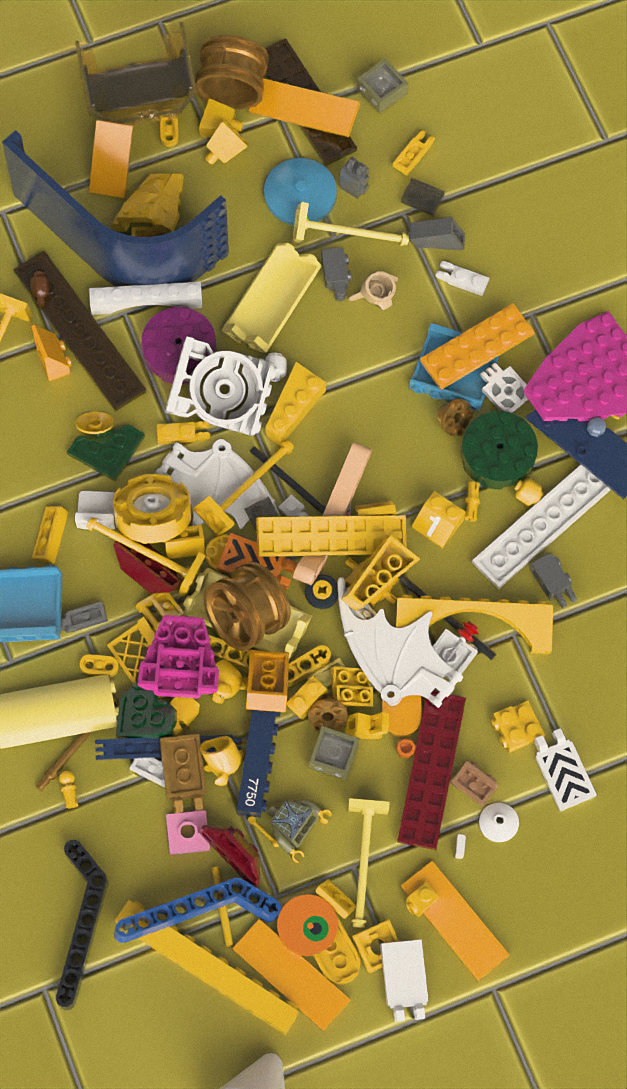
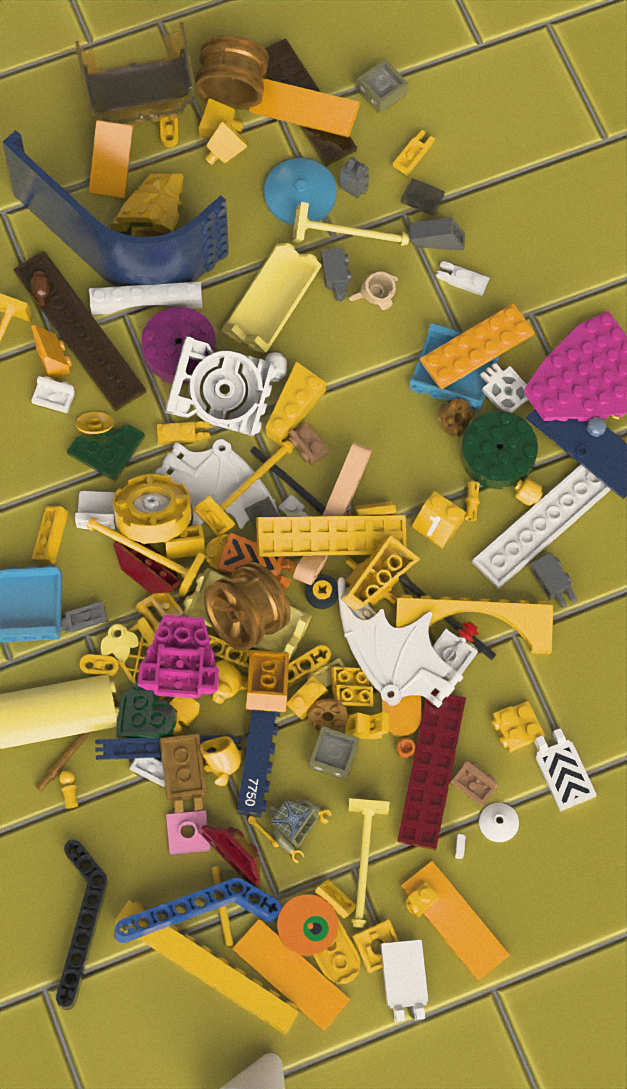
(53, 394): none -> white bracket
(119, 645): none -> light yellow plate
(308, 444): none -> medium nougat bracket

